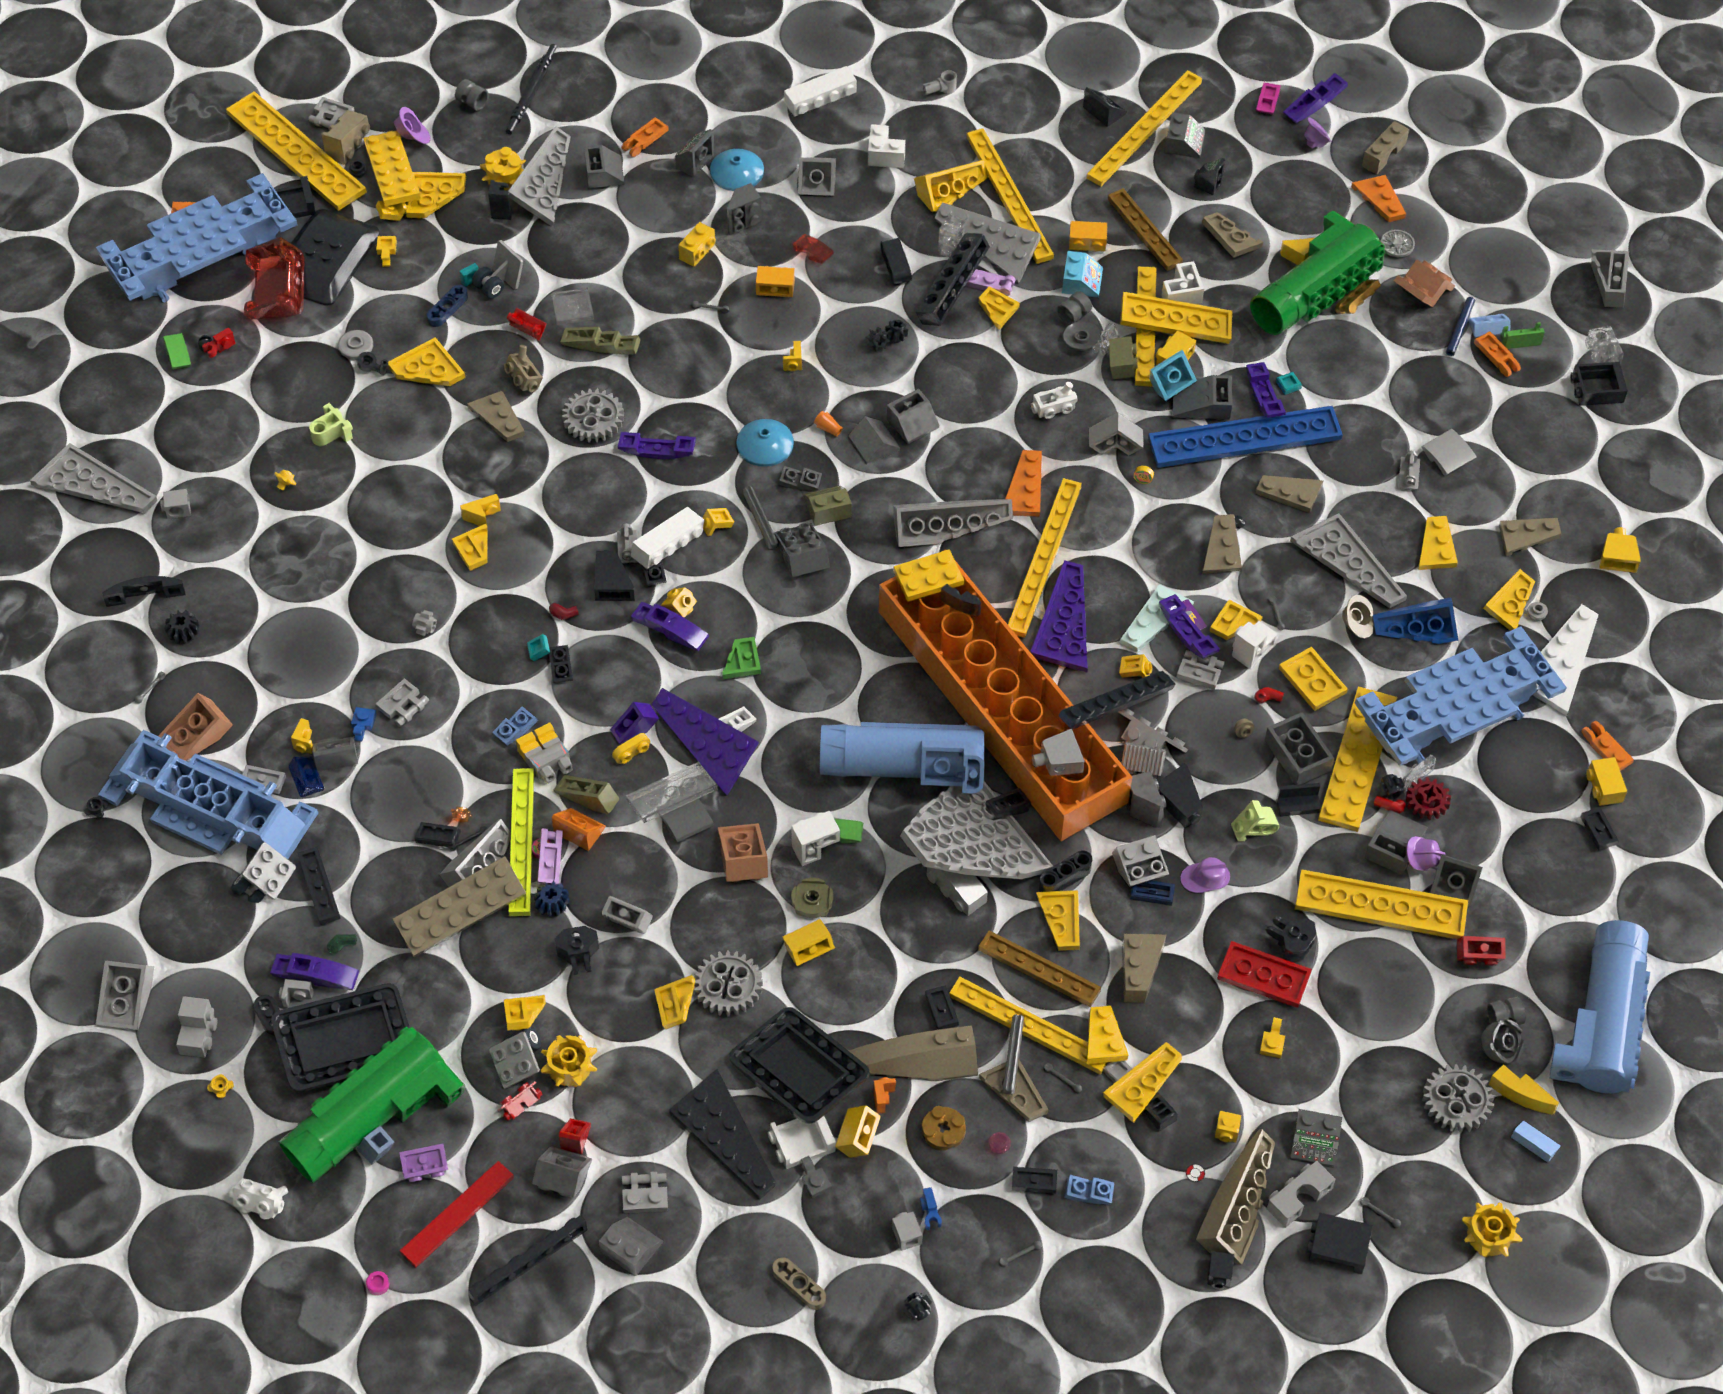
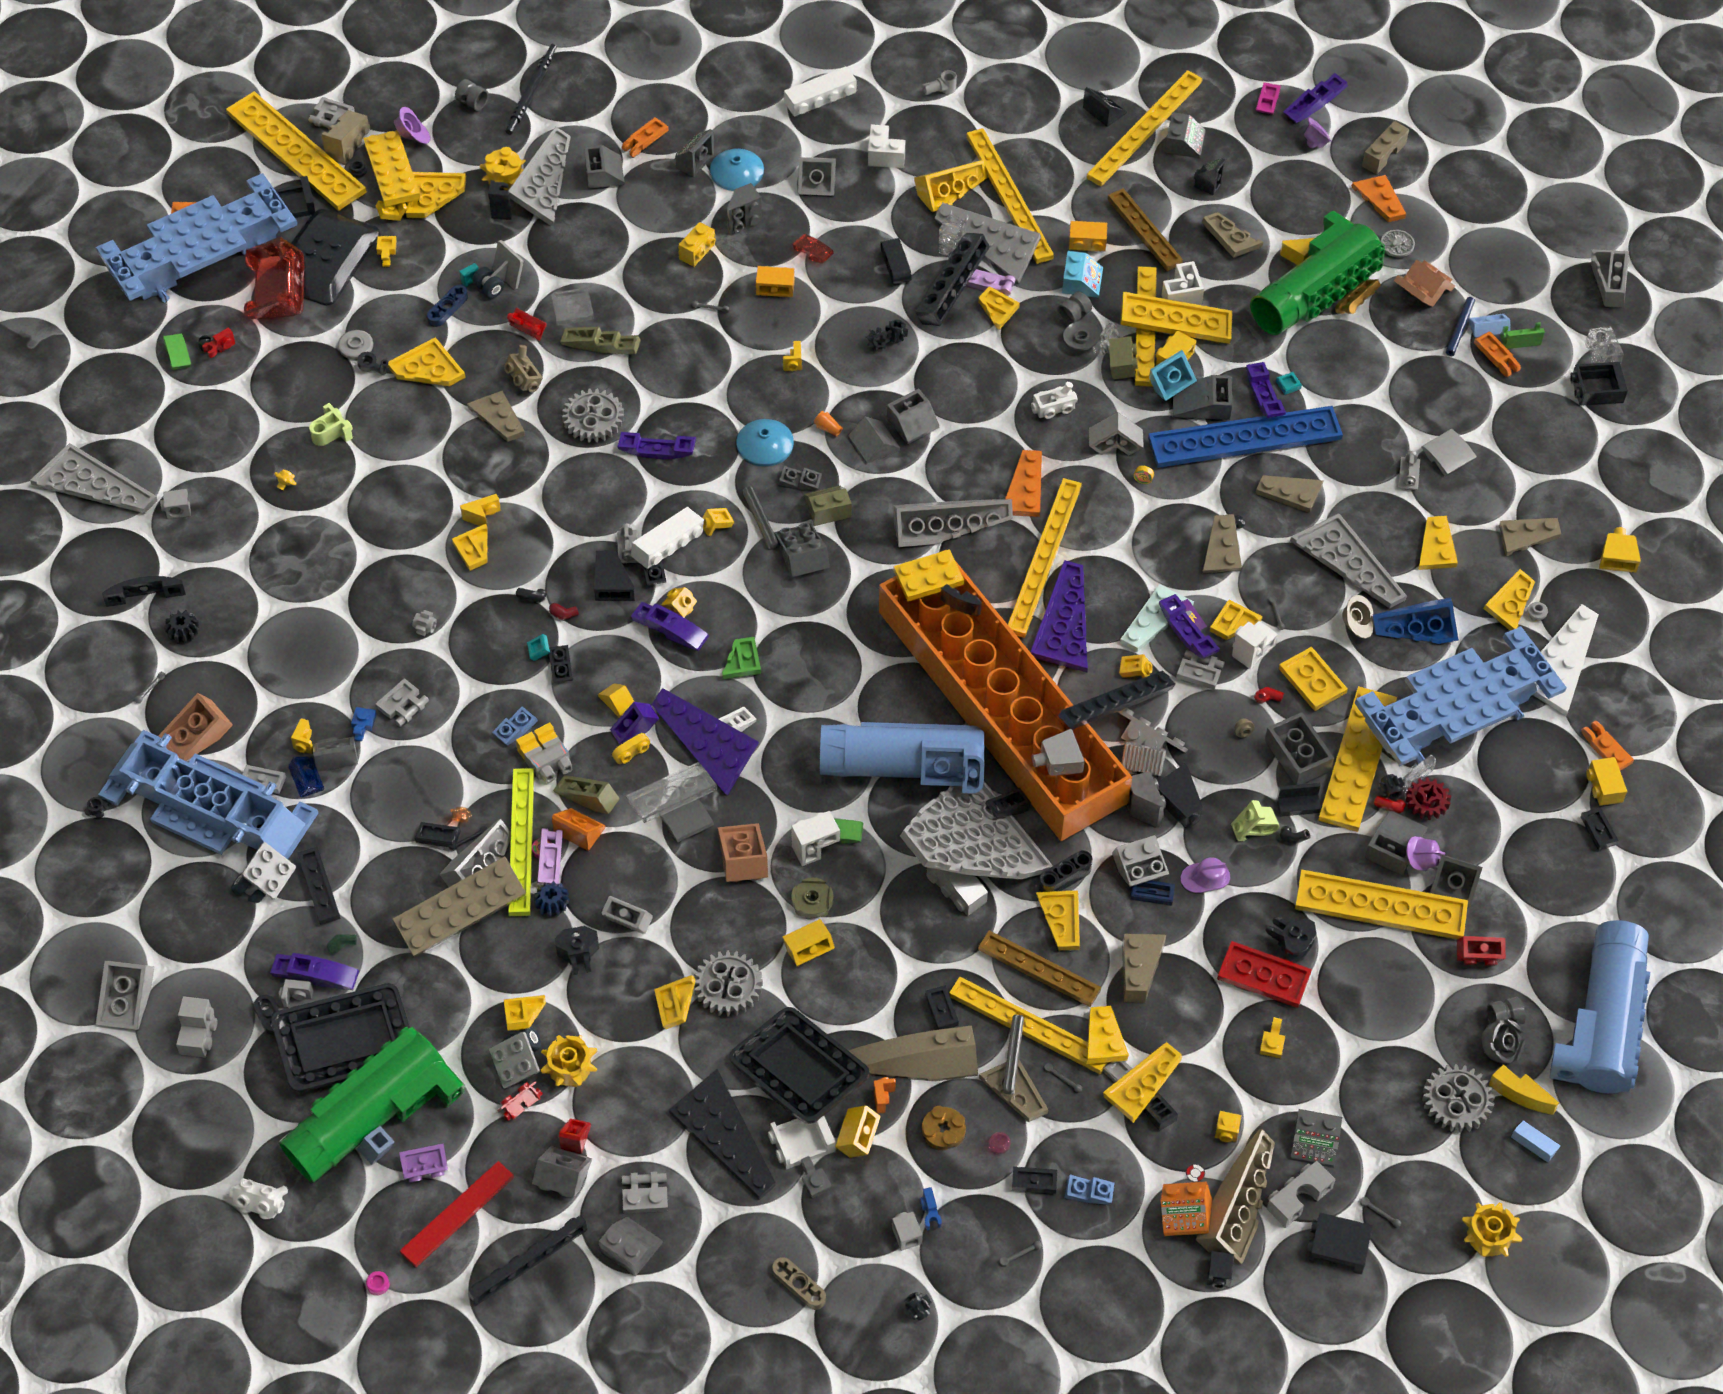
(218, 1080): yellow plate -> none
(537, 596): none -> black arm
(617, 698): none -> yellow slope
(1186, 1208): none -> orange slope
(1294, 838): none -> black arm

